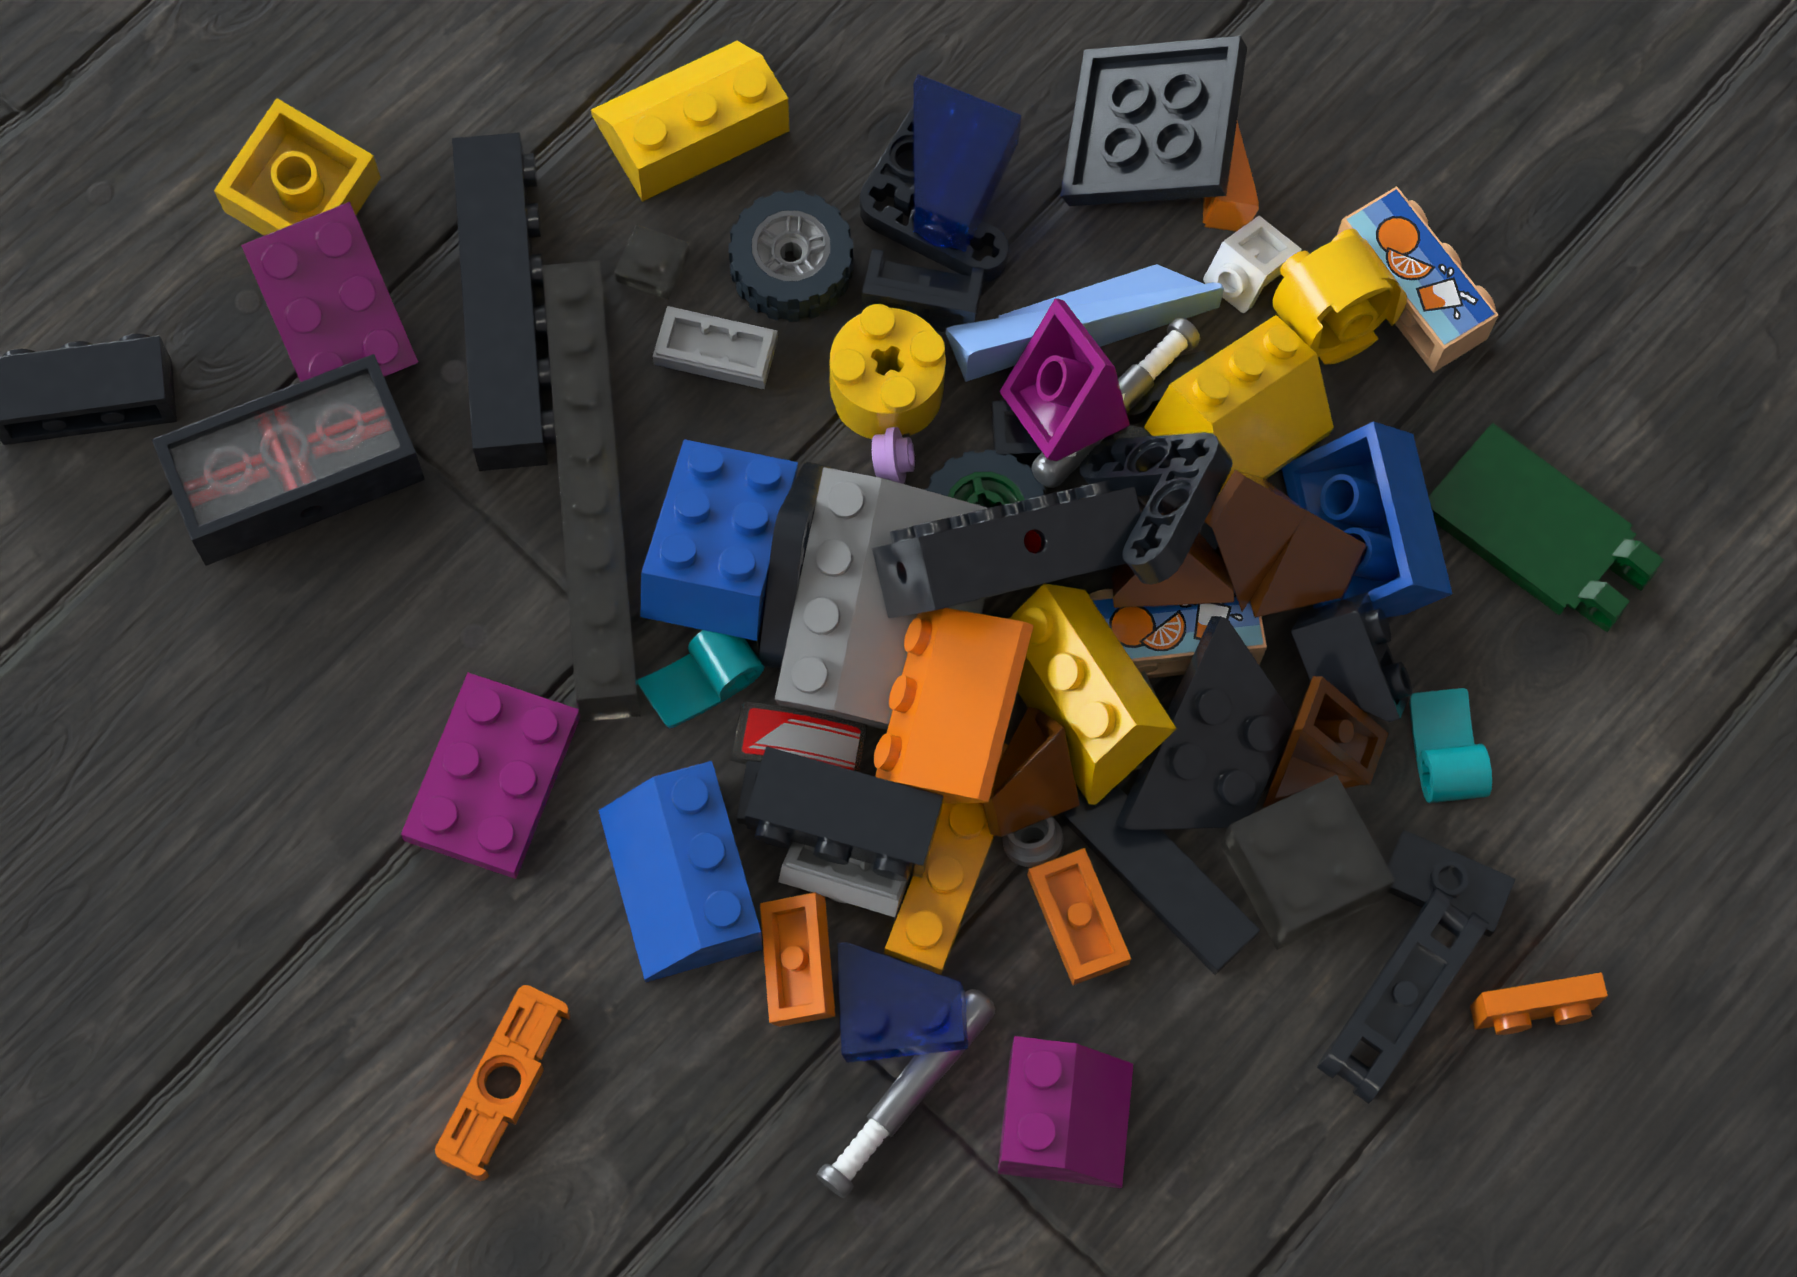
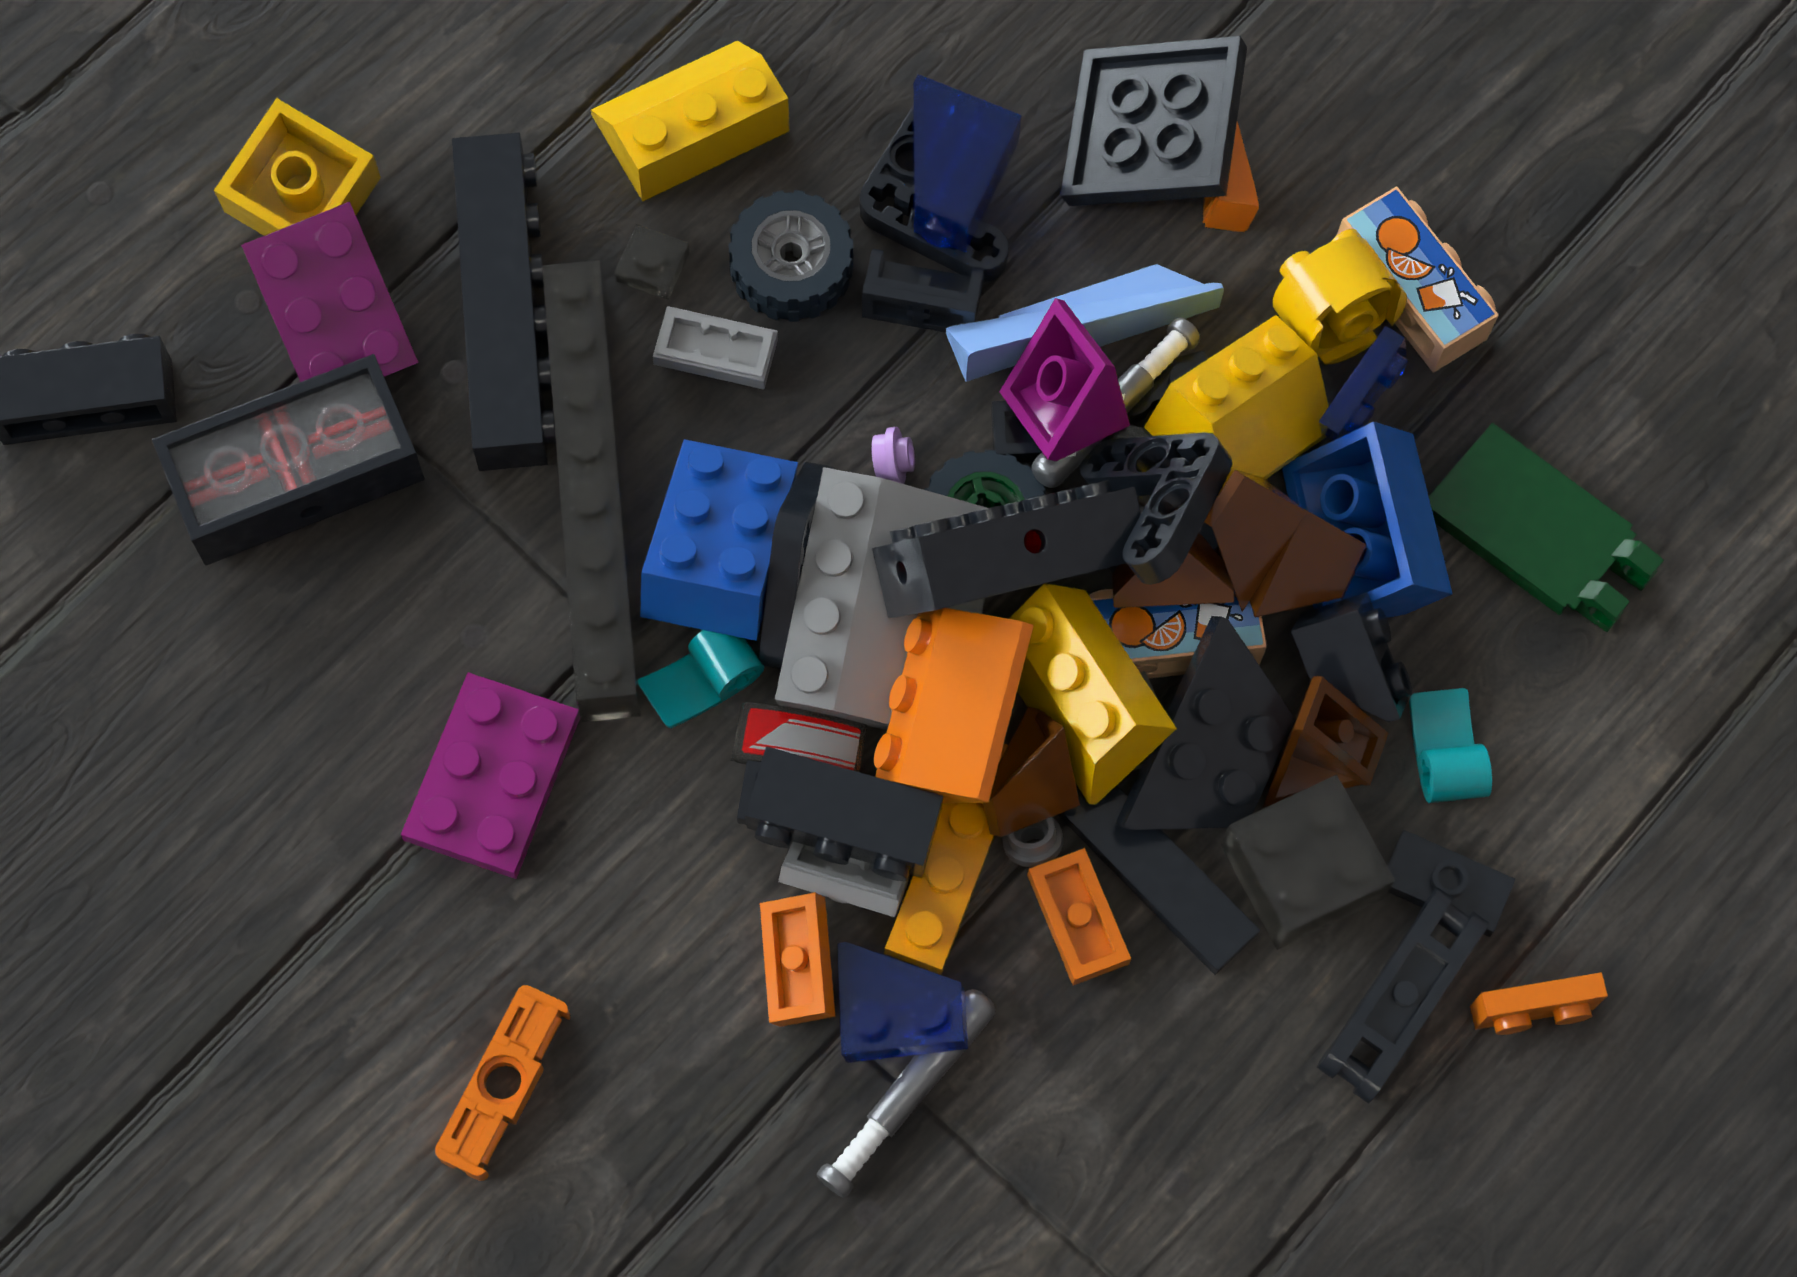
(680, 873): blue slope -> none
(890, 345): yellow brick -> none
(1065, 1113): magenta slope -> none
(1249, 262): white bracket -> none
(1373, 375): none -> clear blue wing

